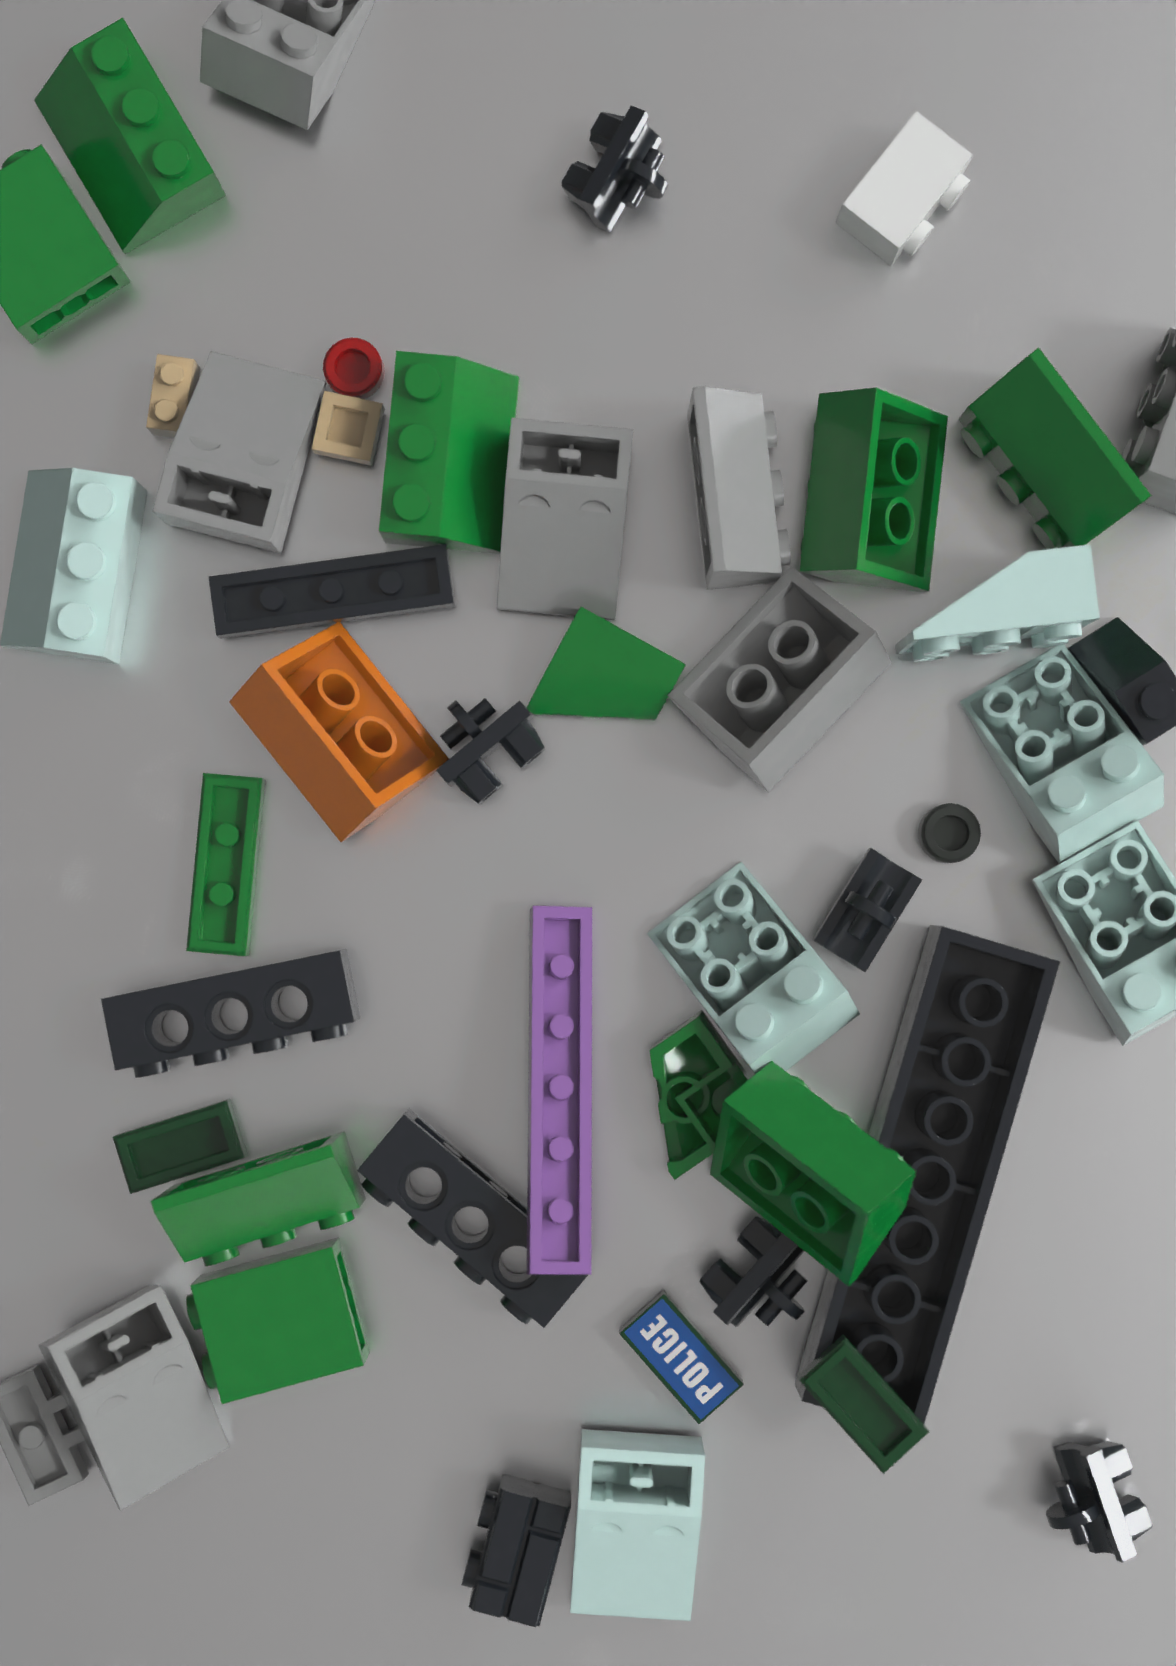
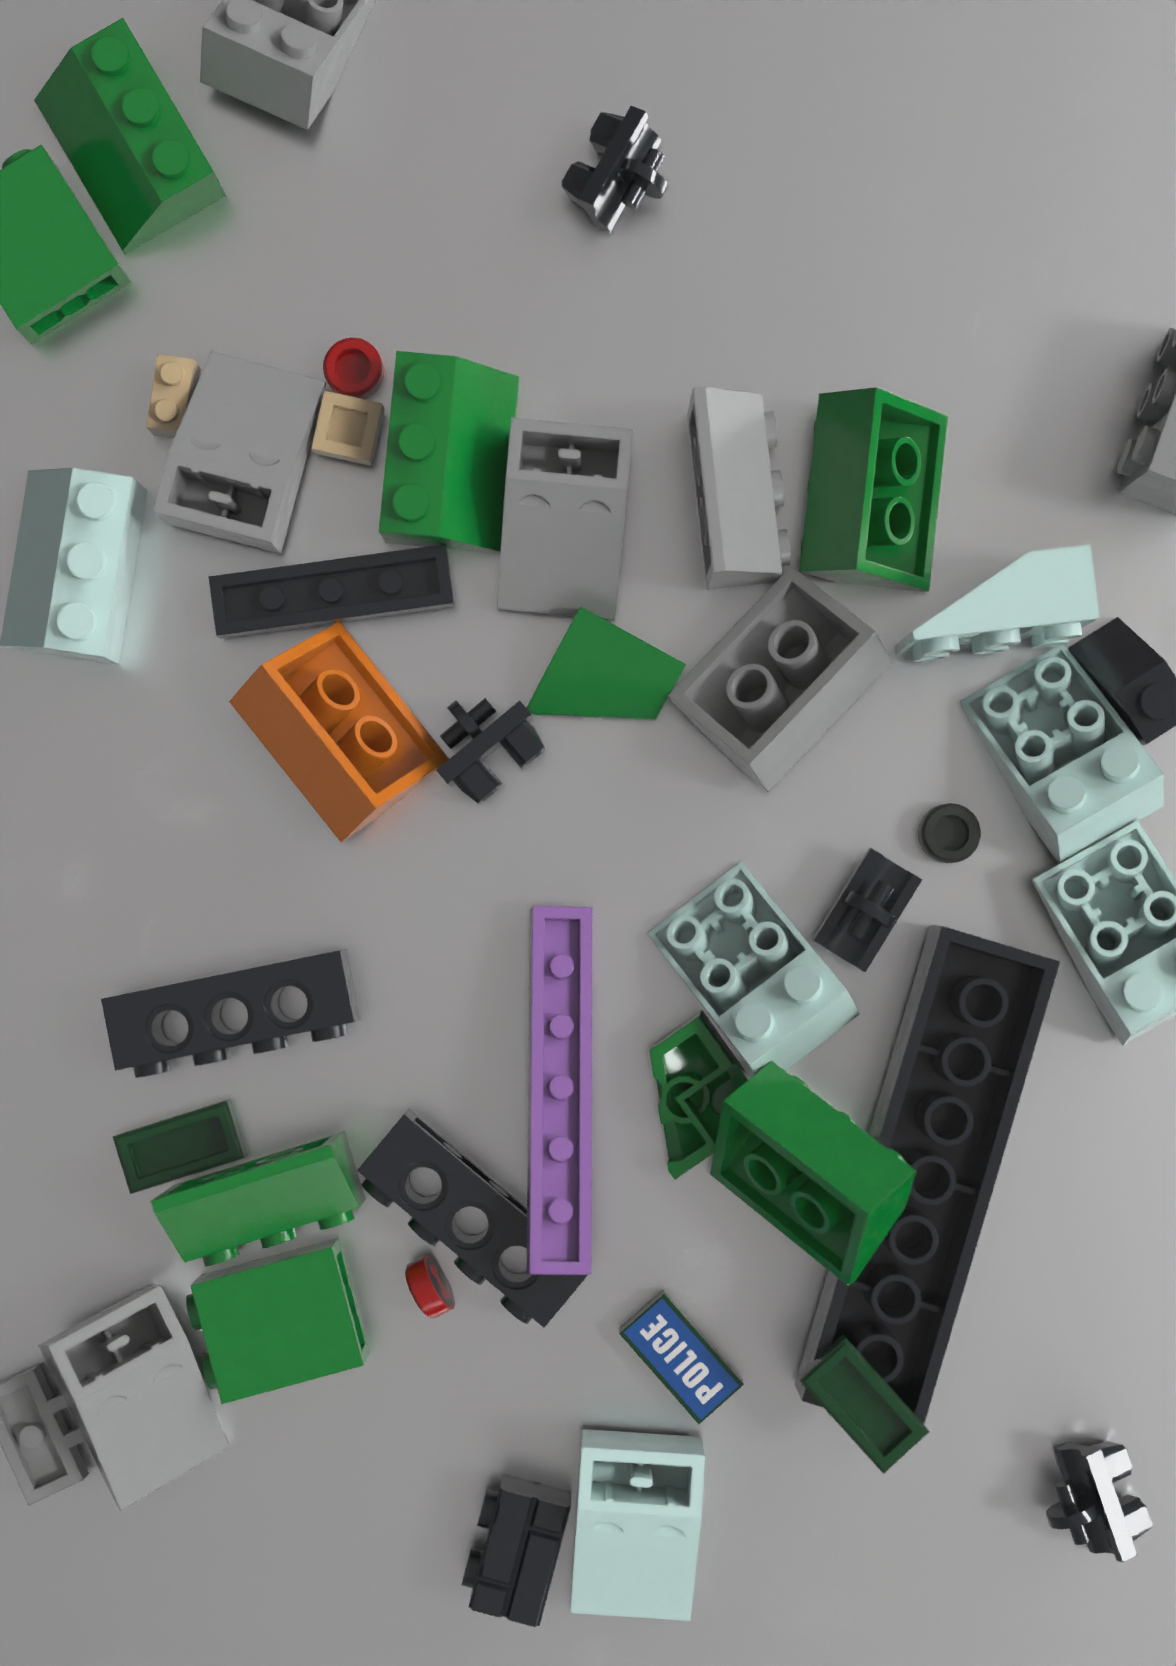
(225, 864): green tile -> none
(429, 1287): none -> red tile
(740, 1295): black hips -> none
(904, 189): white brick -> none
(1051, 454): green slope -> none

